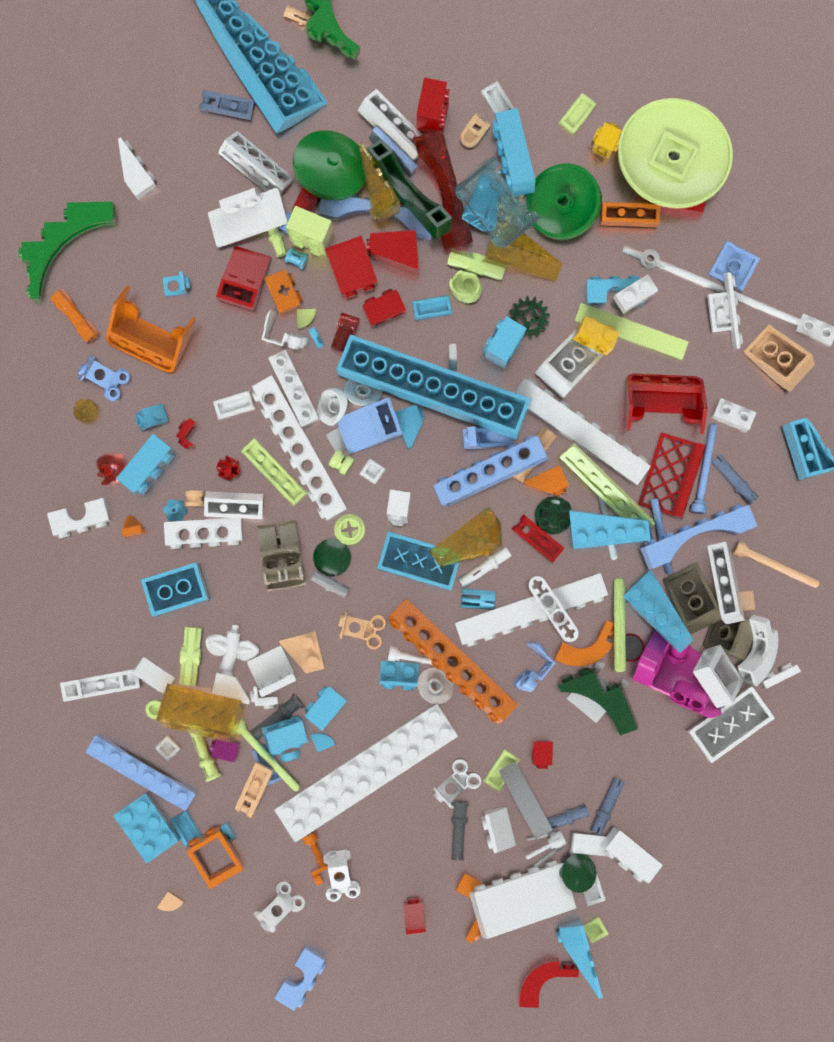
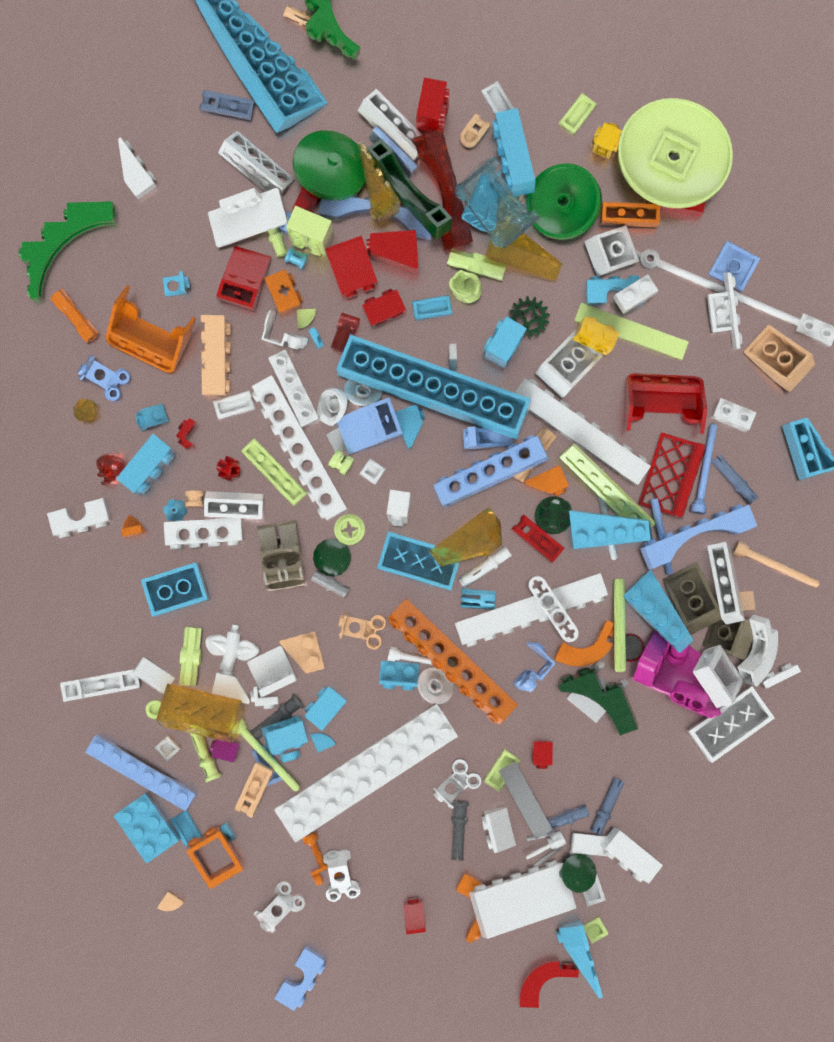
(214, 355): none -> light nougat wedge
(611, 251): none -> white slope

